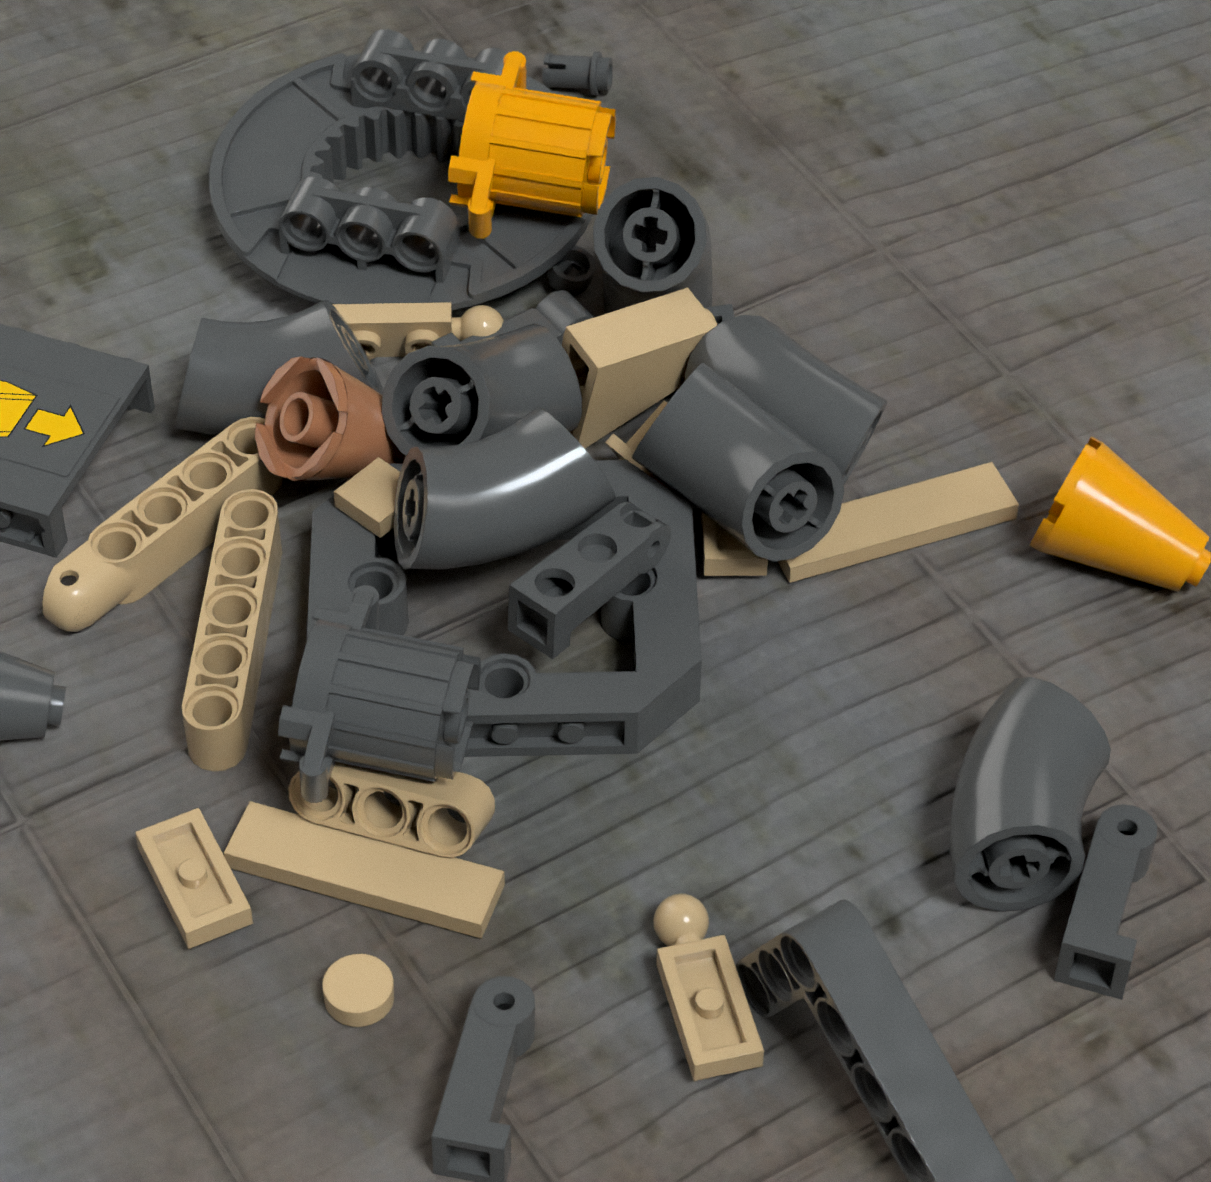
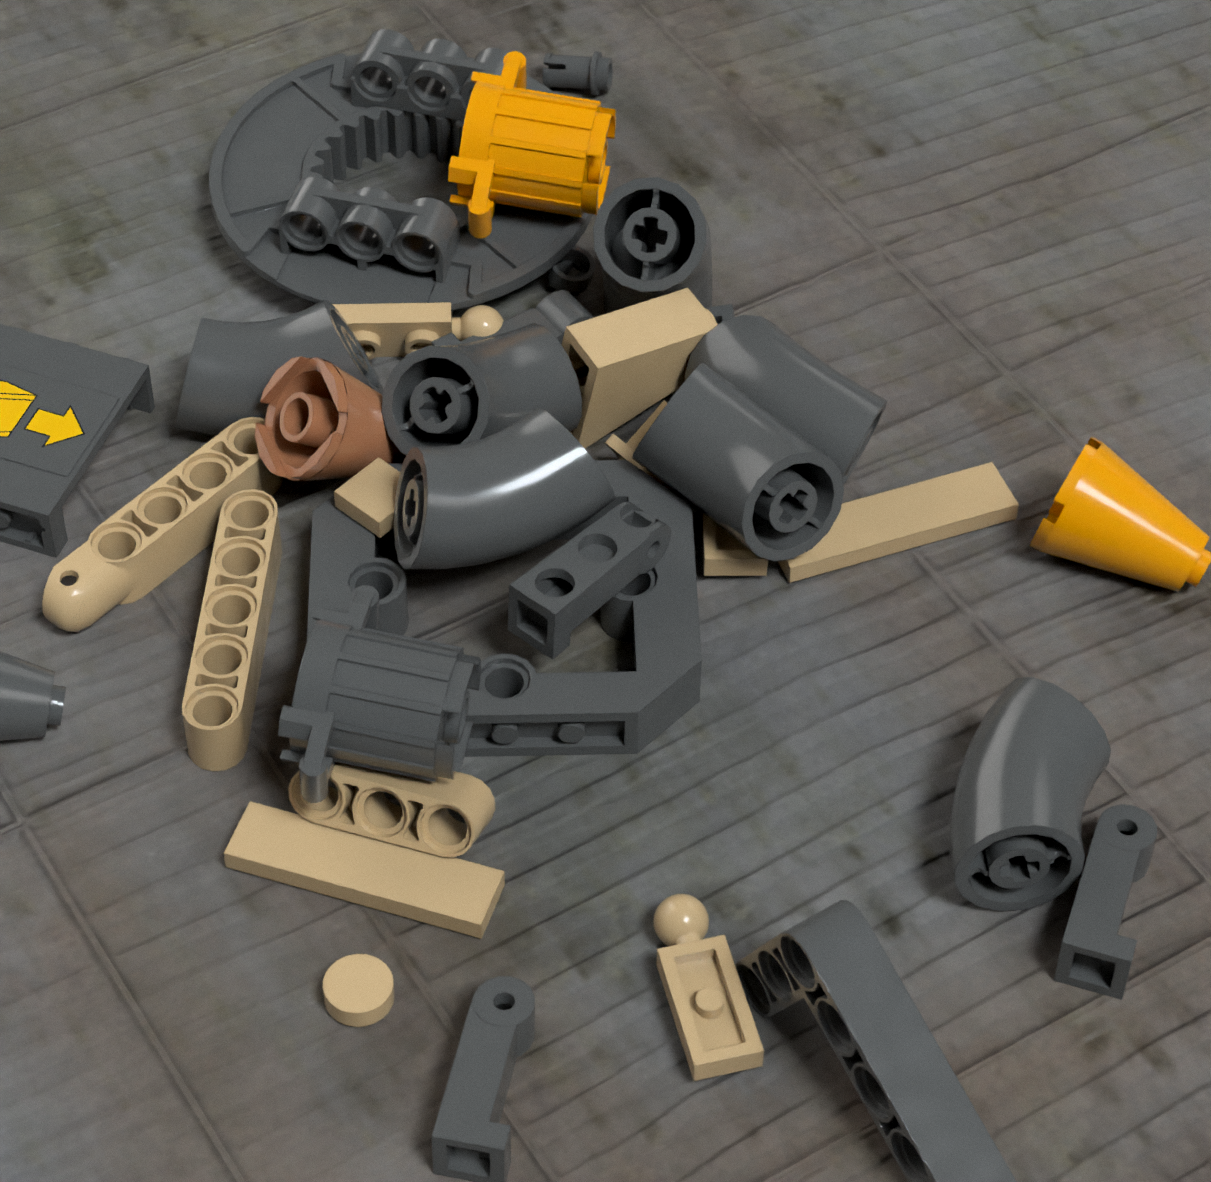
(194, 878): tan plate -> none

